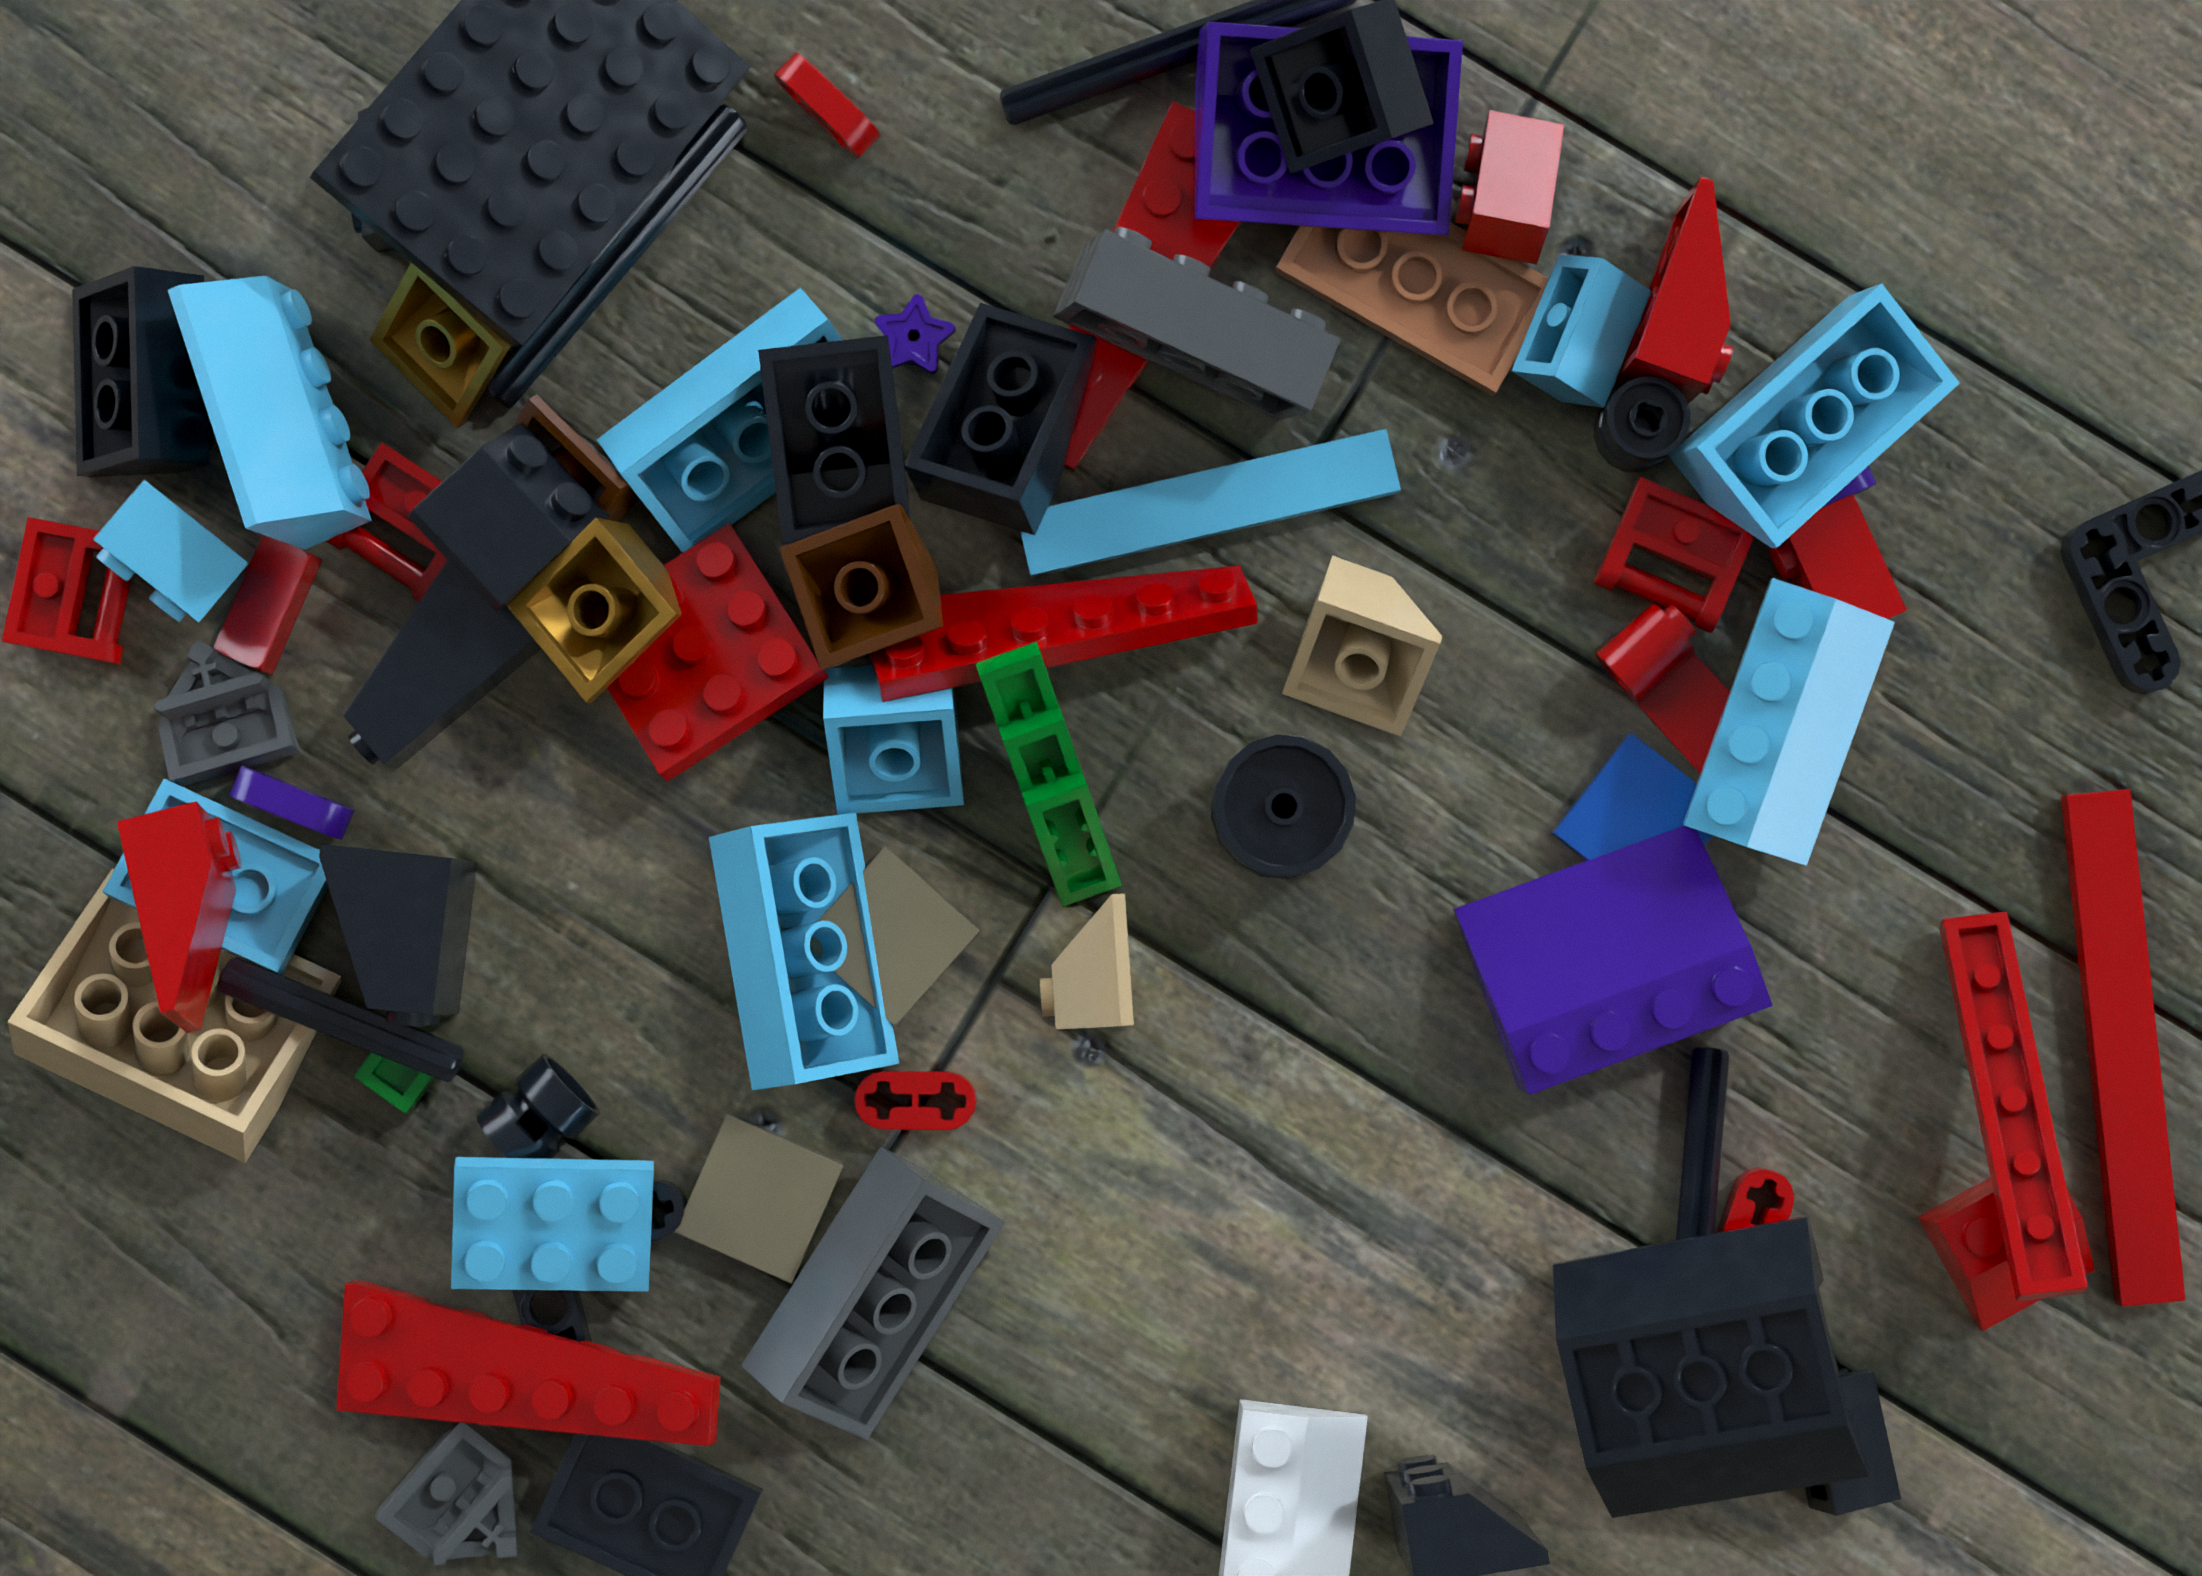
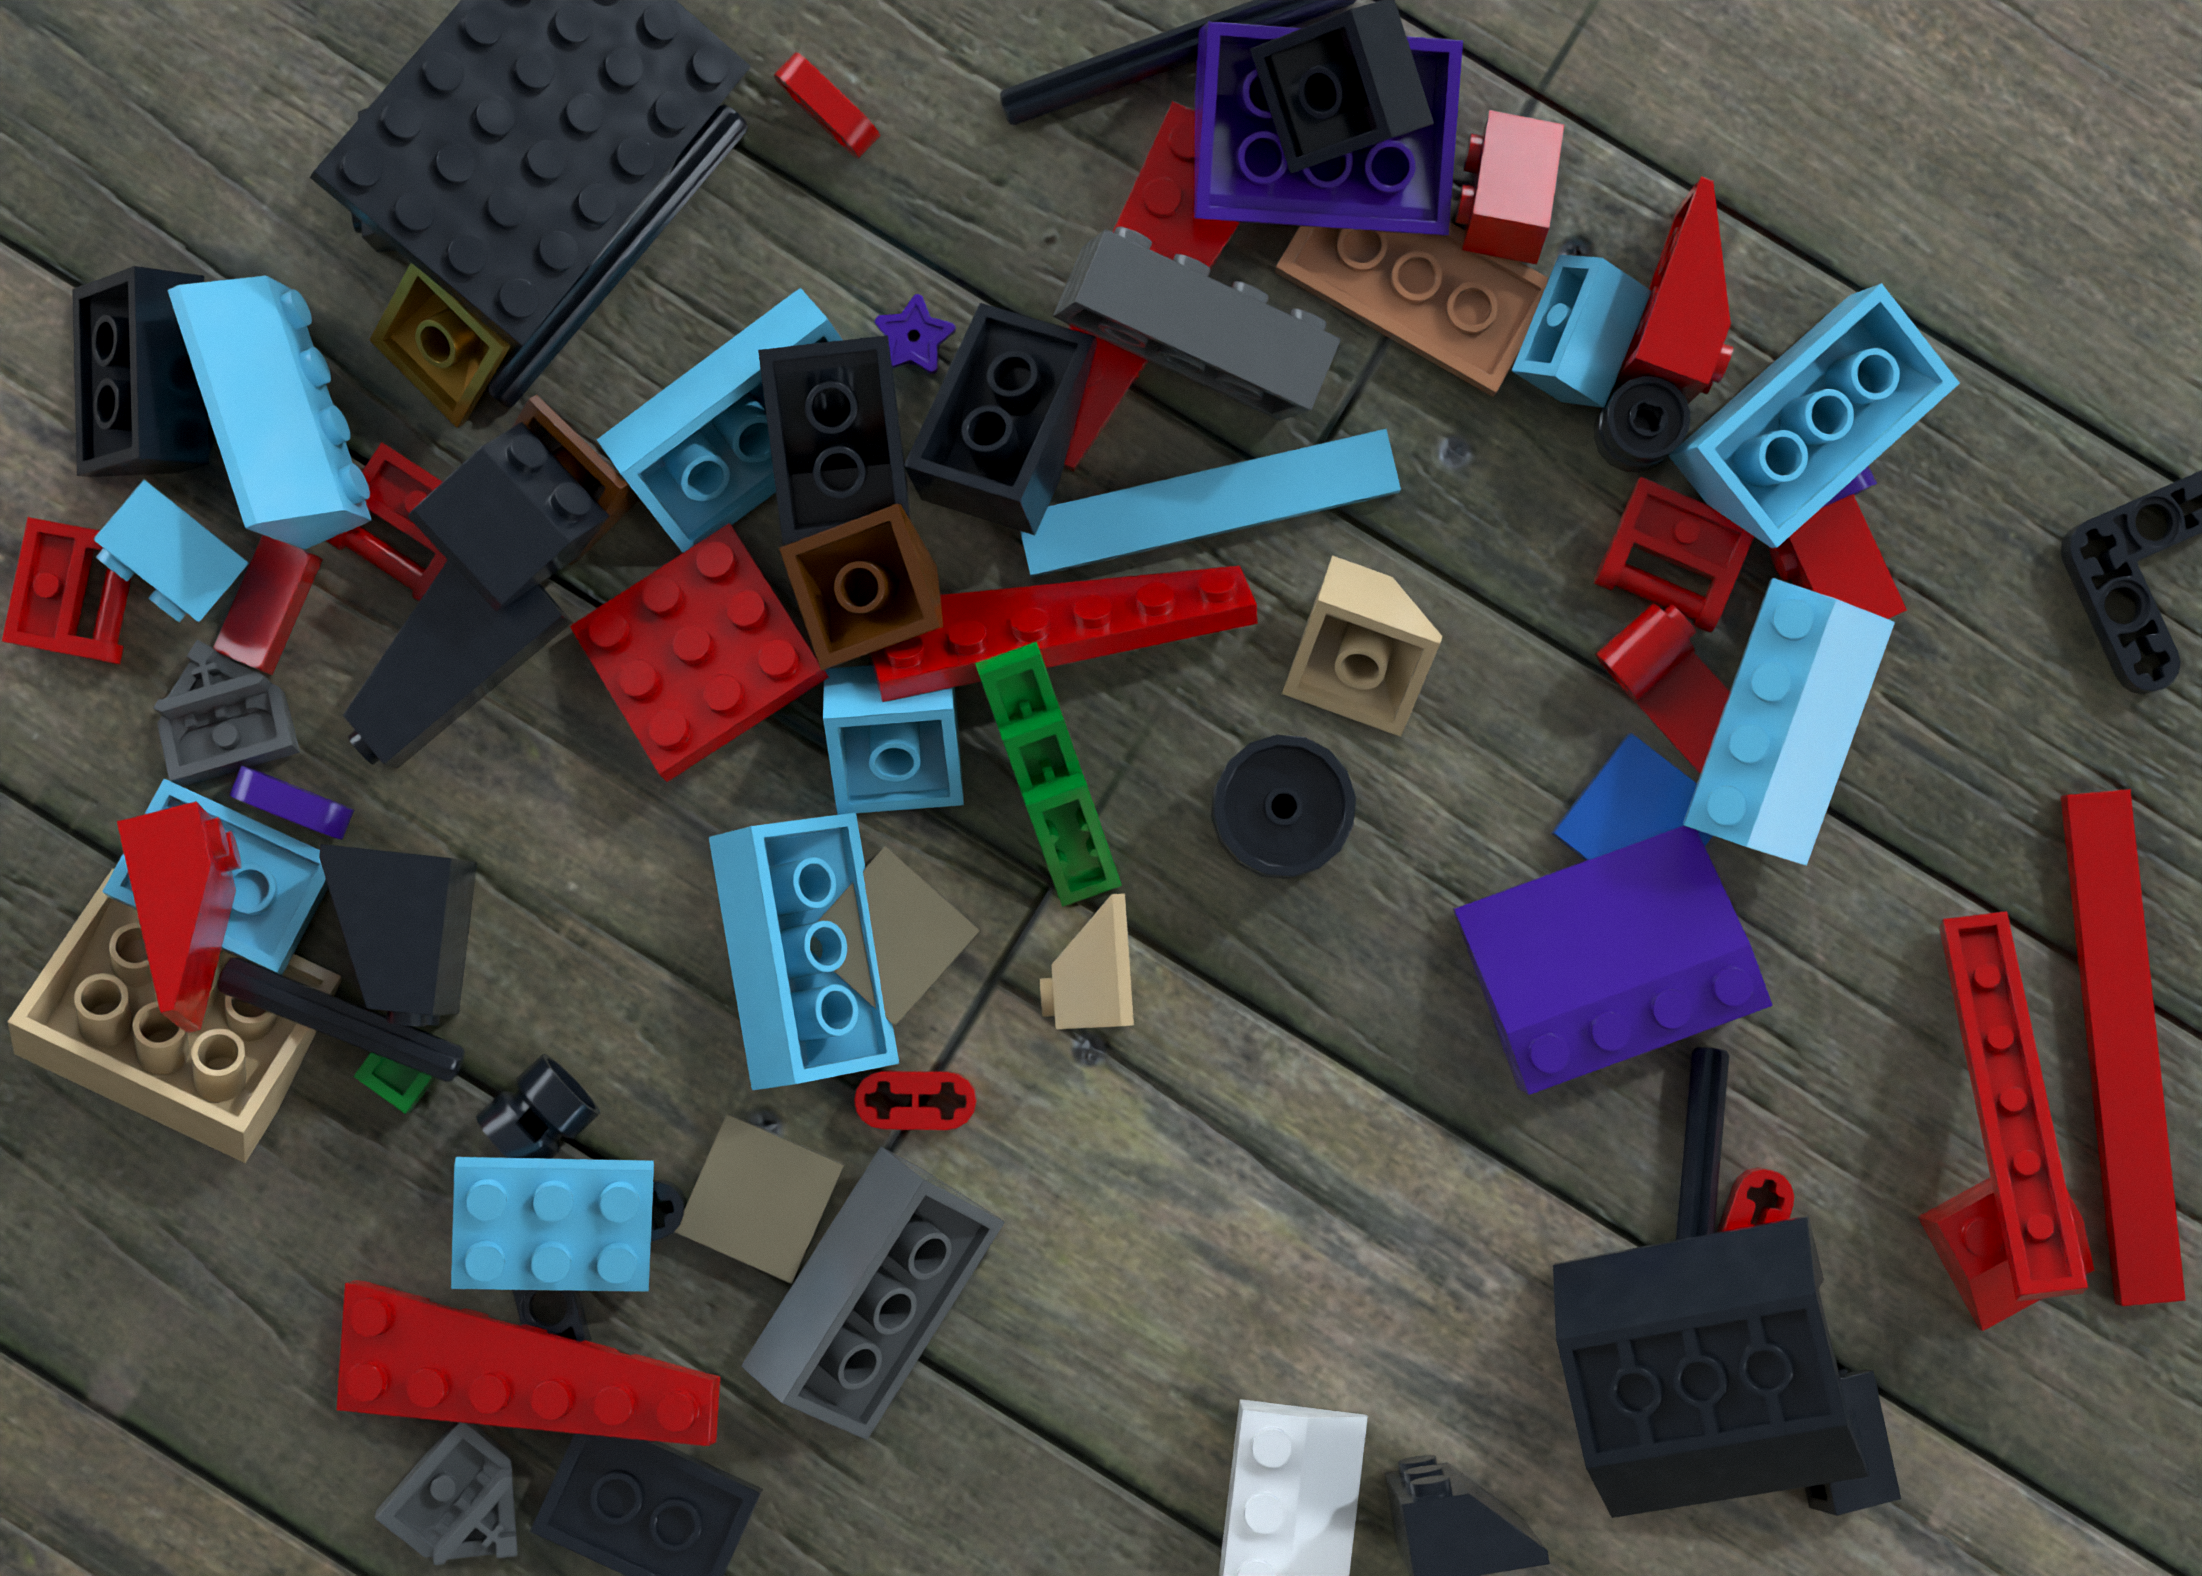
(598, 605): pearl gold slope -> none

